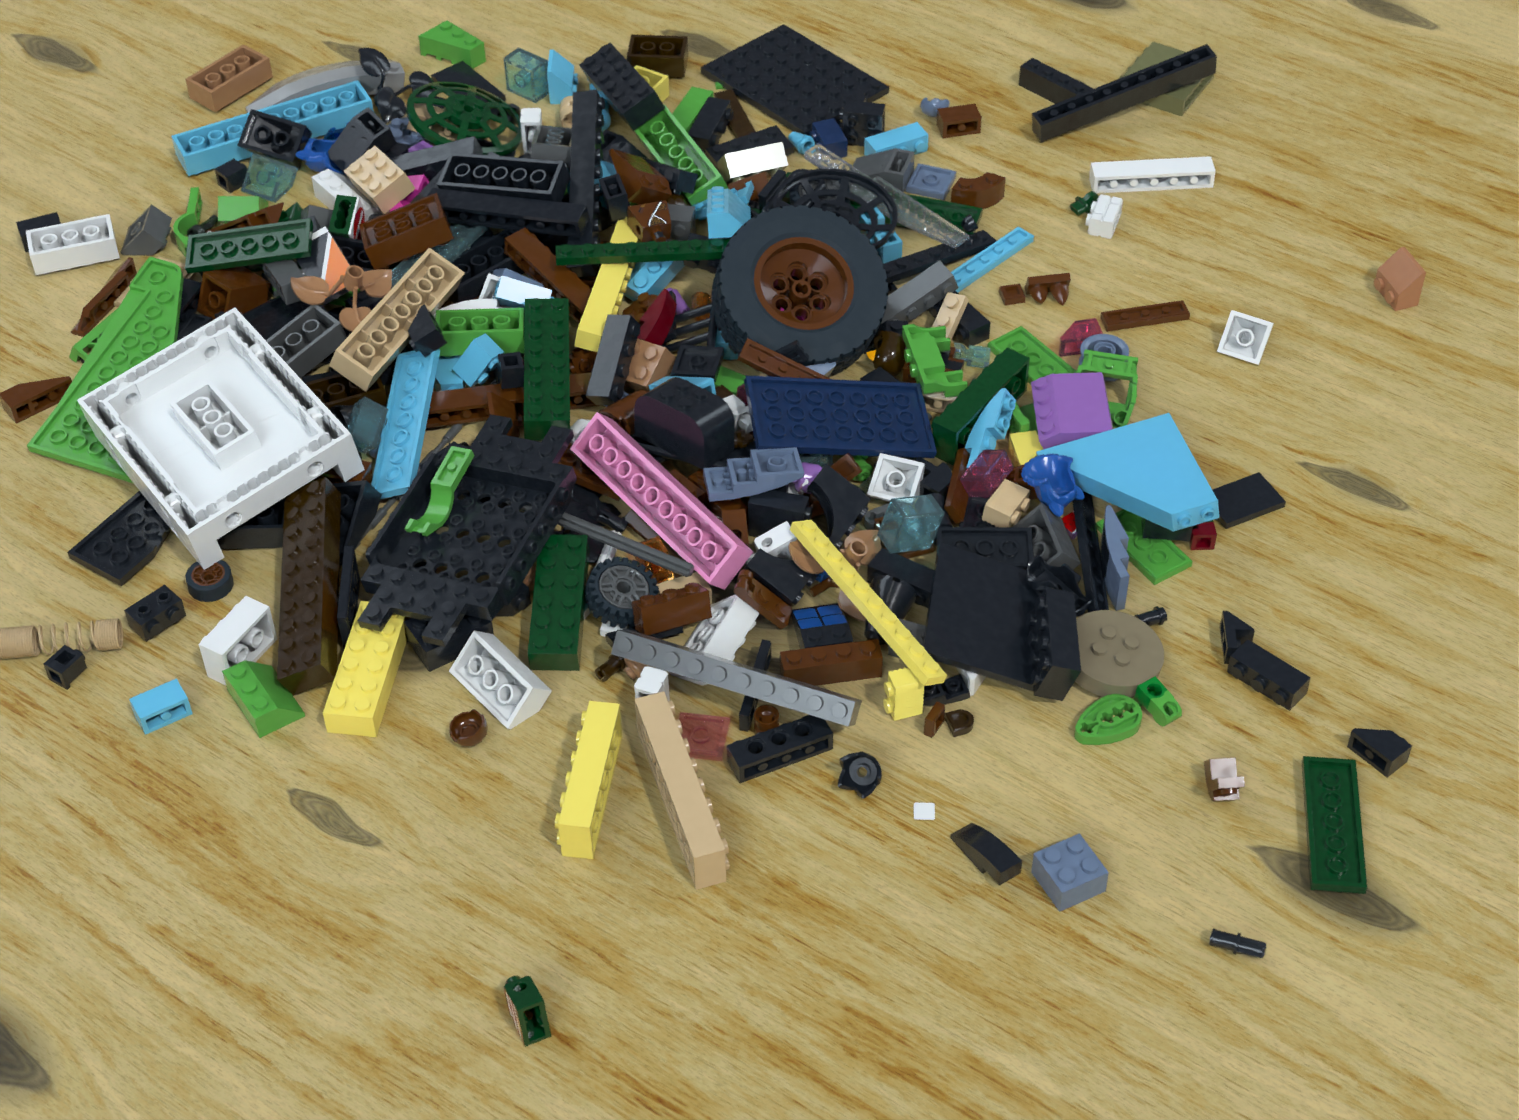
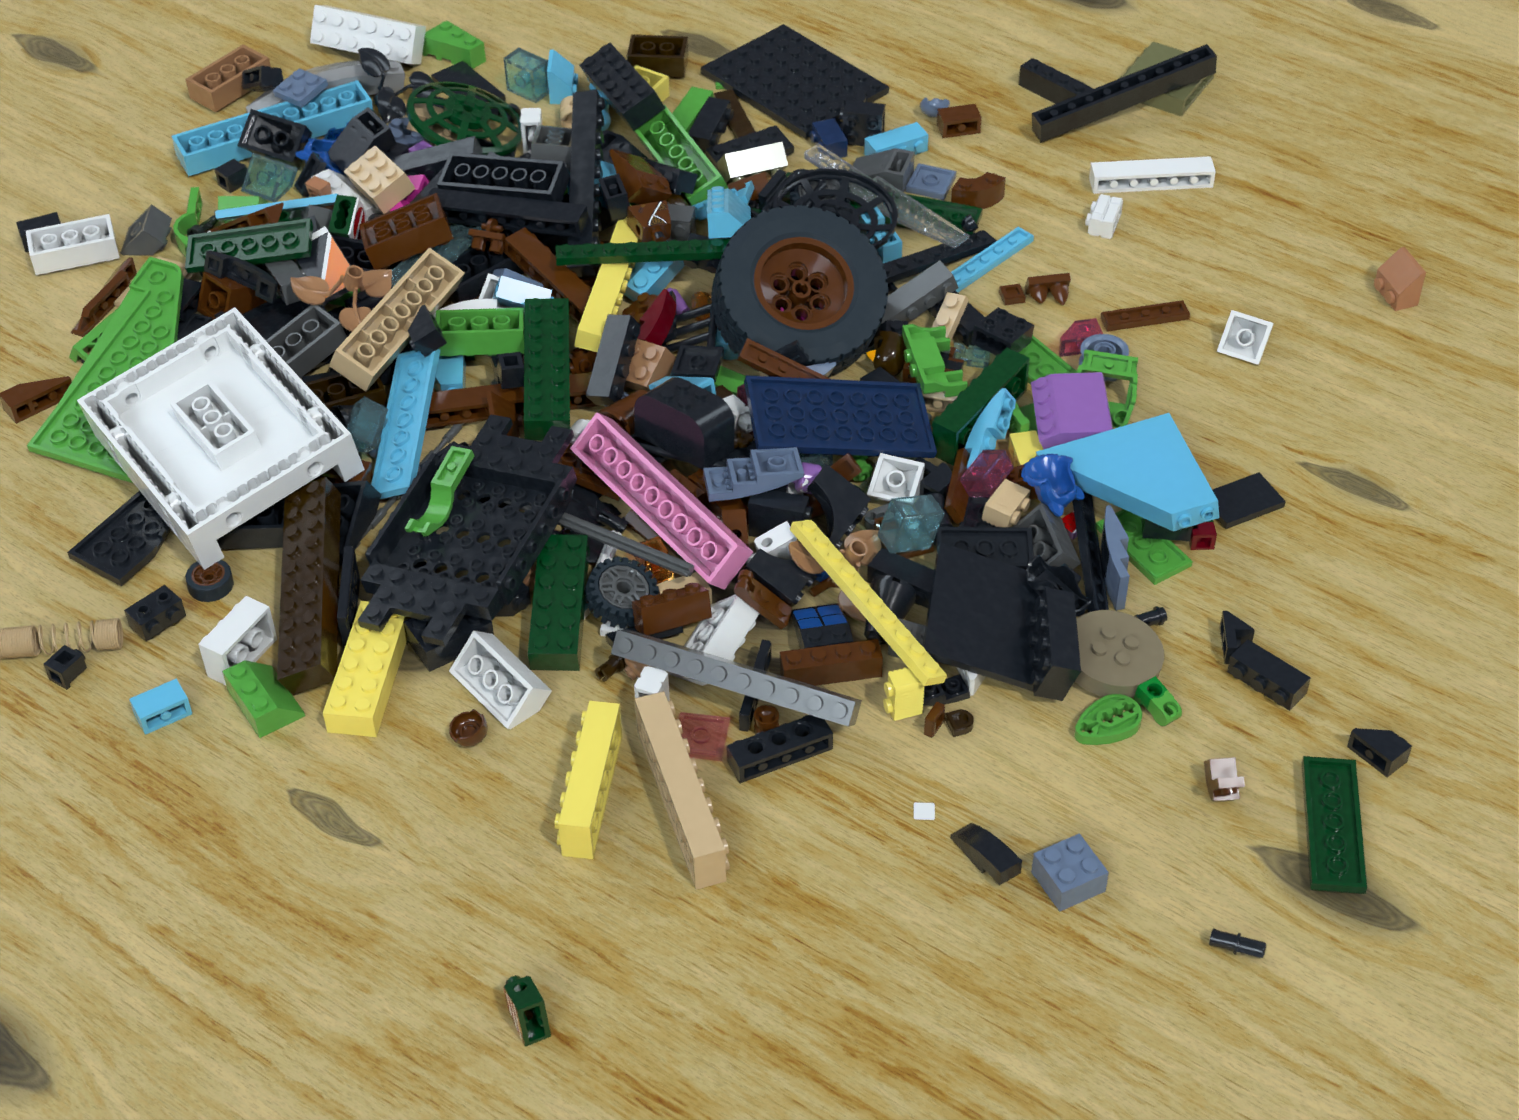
(243, 272): none -> black slope
(261, 78): none -> black brick
(289, 205): none -> medium azure tile
(300, 87): none -> sand blue plate
(313, 166): none -> black tile
(319, 187): none -> nougat slope
(357, 30): none -> white brick
(478, 360): medium azure brick -> none
(481, 237): none -> reddish brown hips
(801, 141): medium azure cone -> none
(852, 779): black piece -> none
(1002, 331): none -> black brick
(1083, 204): dark green piece -> none

